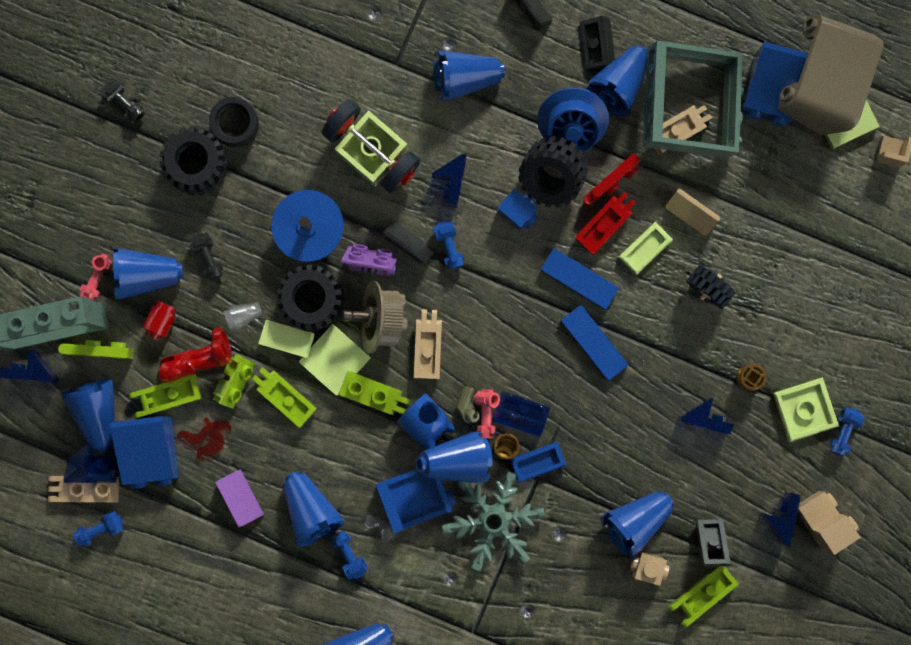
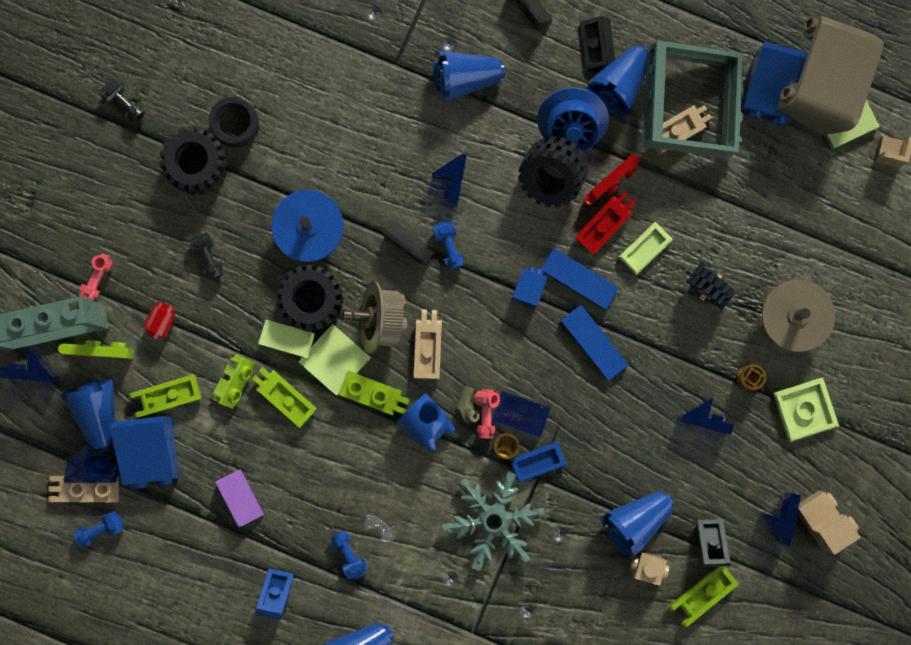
(142, 272): blue cone -> none
(186, 363): red piece -> none
(216, 439): clear red piece -> none
(241, 315): clear cone -> none
(274, 594): none -> blue slope
(309, 510): blue cone -> none
(359, 256): medium lavender hinge -> none
(371, 147): brick -> none
(413, 499): blue panel -> none
(458, 460): blue cone -> none
(518, 210): blue brick -> none
(530, 287): none -> blue brick
(692, 212): tan slope -> none
(798, 315): none -> dark tan piece
(851, 418): blue bar -> none

